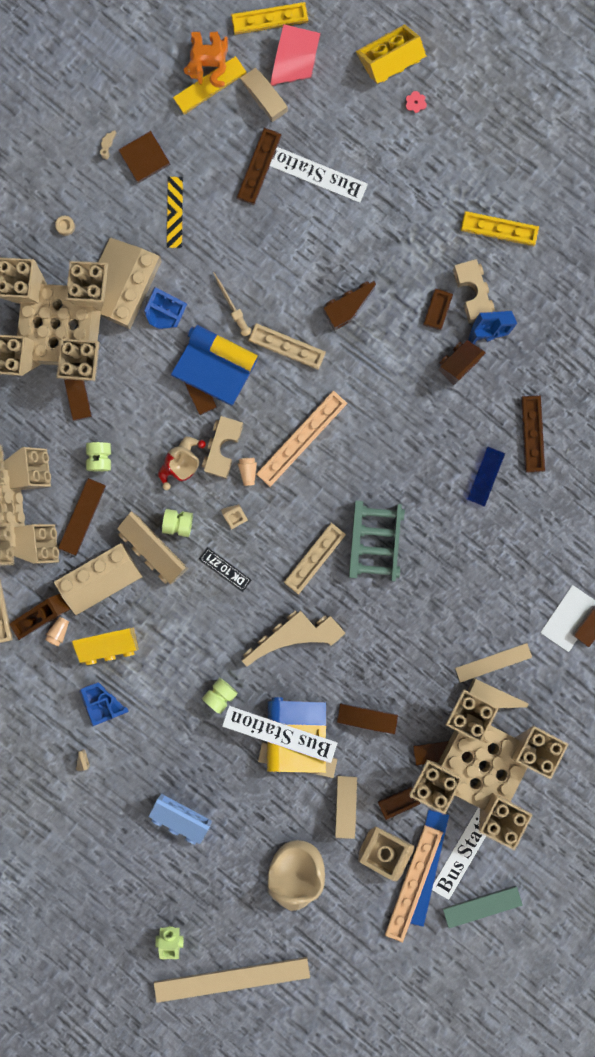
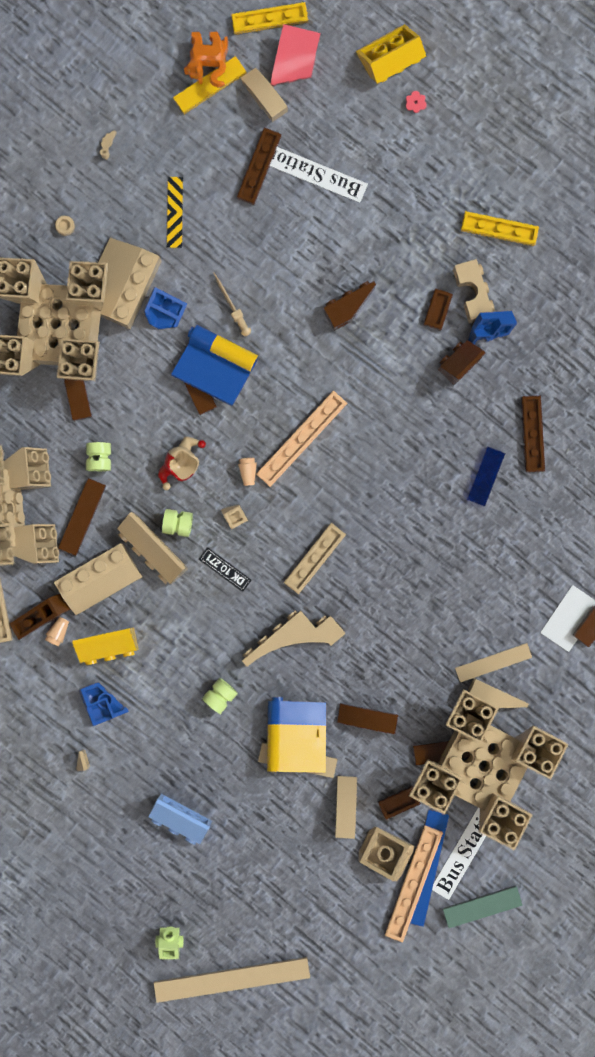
(144, 157): reddish brown tile -> none
(226, 430): tan arch -> none
(280, 734): white sticker -> none
(287, 346): tan tile -> none
(296, 875): tan piece -> none
(360, 530): sand green fence -> none

